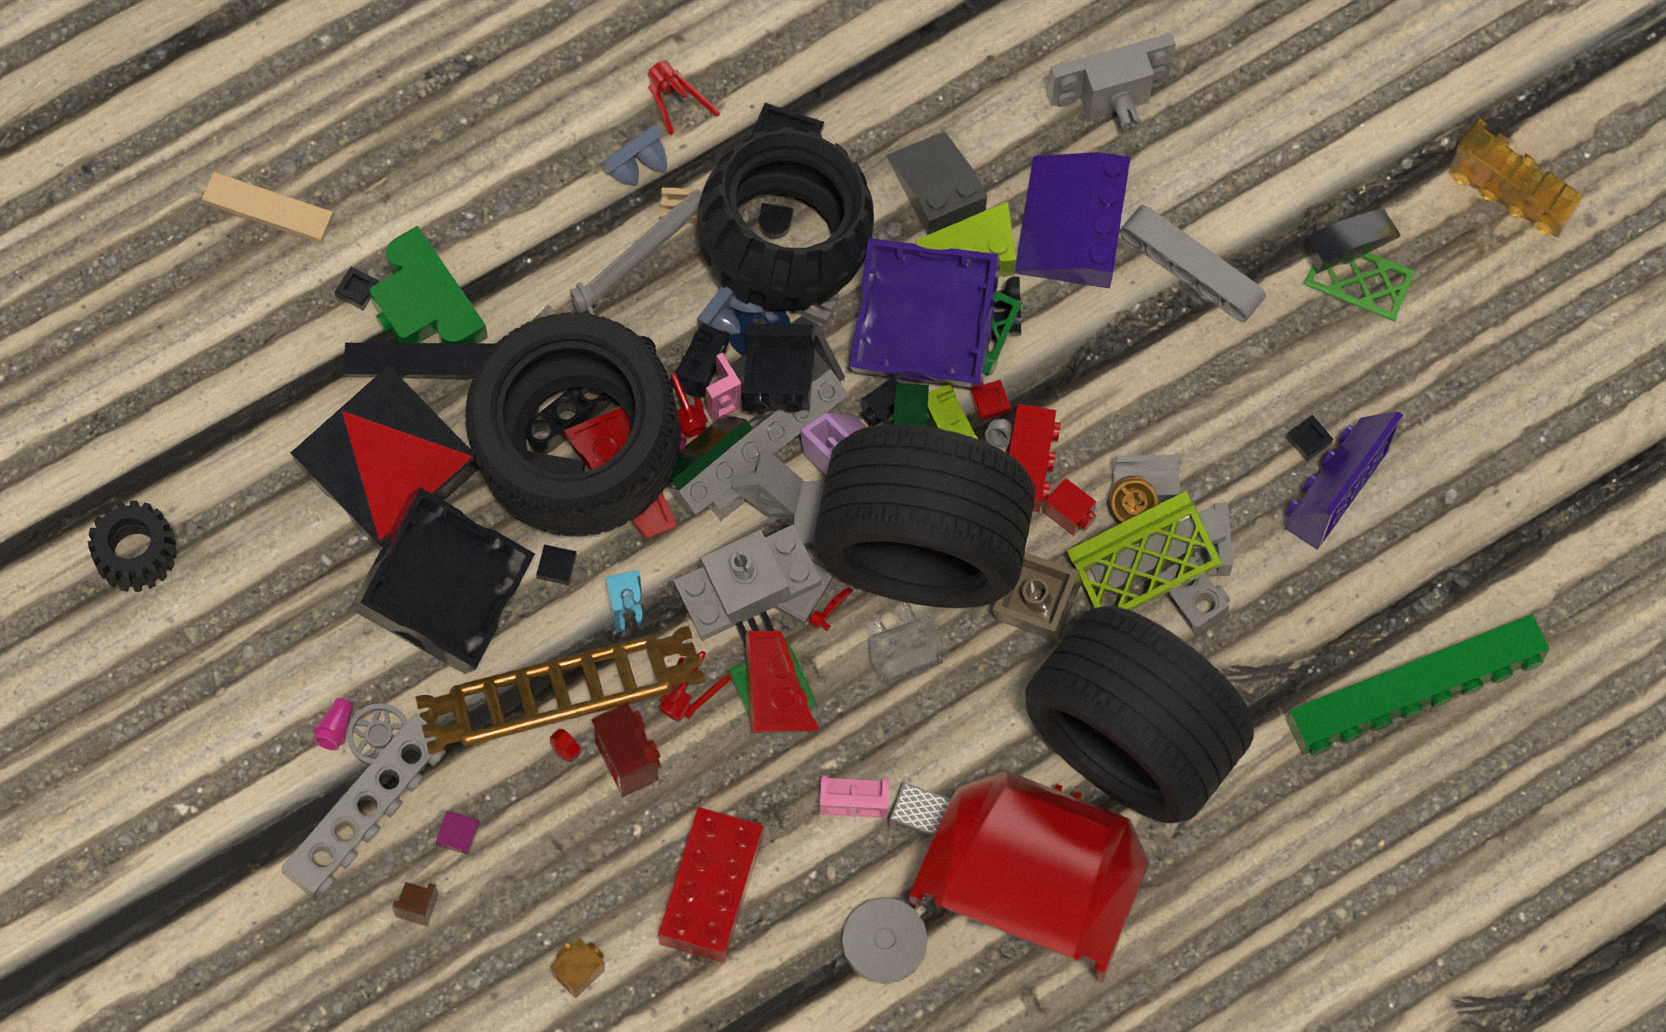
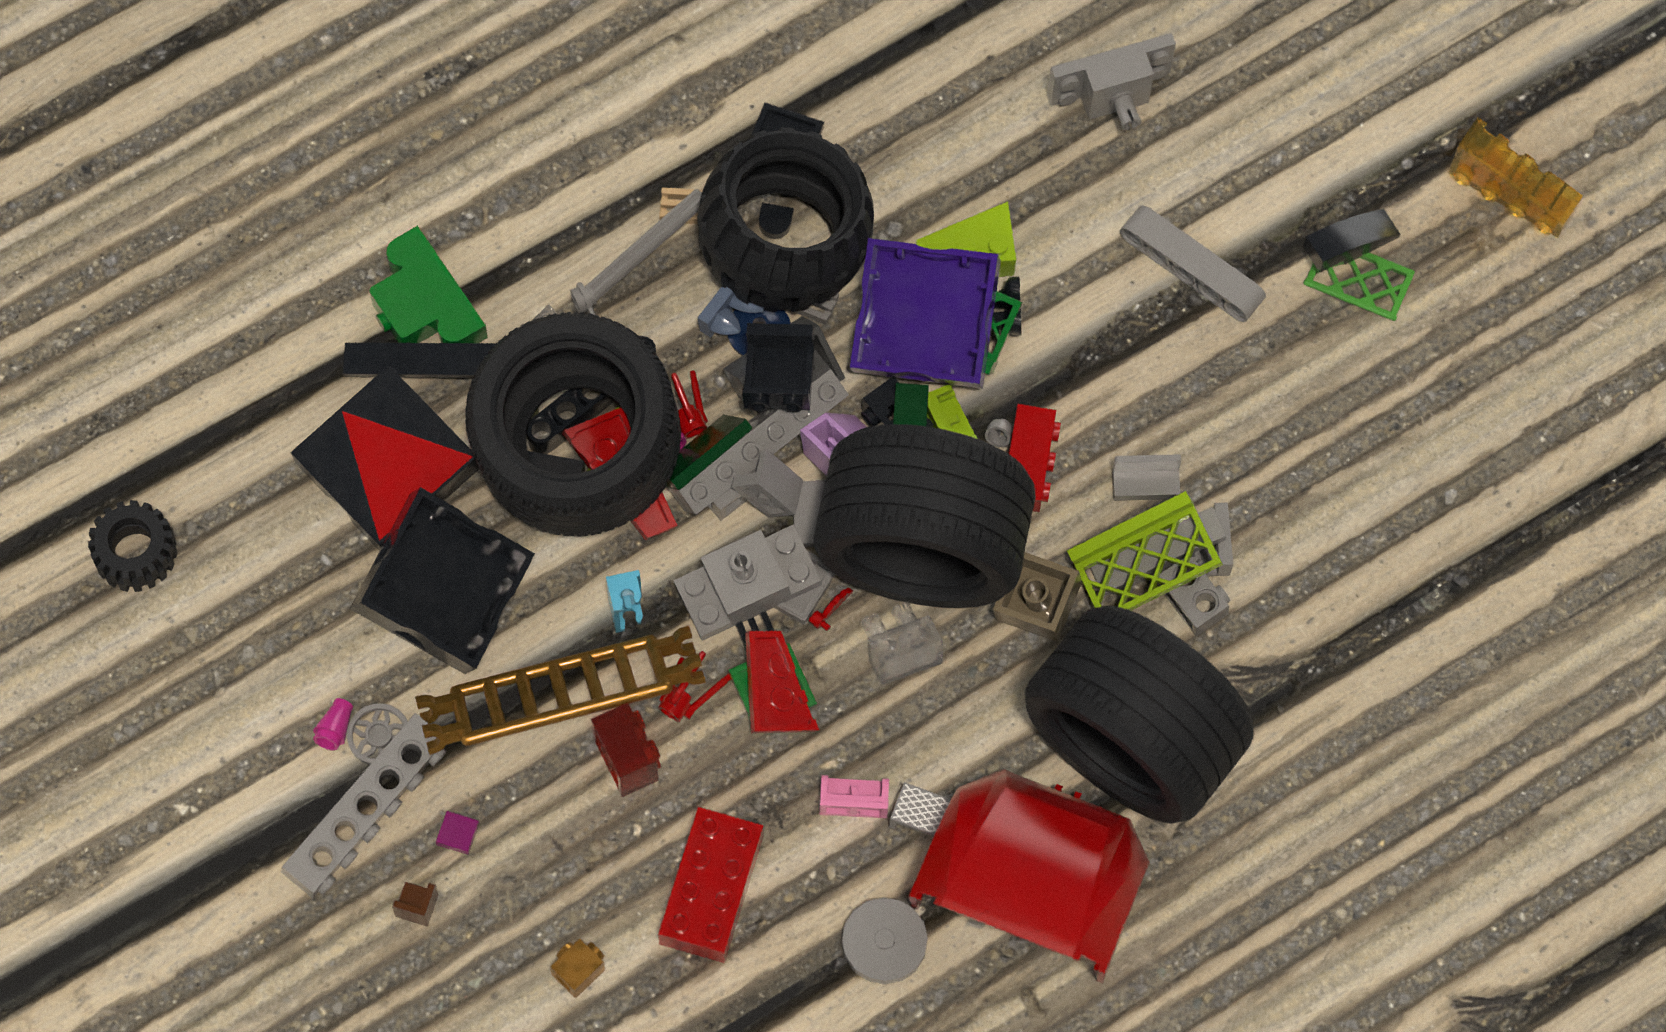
(267, 207): tan tile -> none
(356, 288): black tile -> none
(556, 564): black tile -> none
(564, 745): red tile -> none
(648, 150): sand blue tile -> none
(667, 79): red plant -> none
(699, 361): black hinge -> none
(724, 395): bright pink panel -> none
(938, 182): dark grey slope -> none
(990, 400): red tile -> none
(1070, 507): red brick -> none
(1073, 217): dark purple slope -> none
(1132, 497): pearl gold wheel -> none
(1309, 438): black tile -> none
(1342, 477): dark purple slope -> none
(1417, 685): green brick -> none

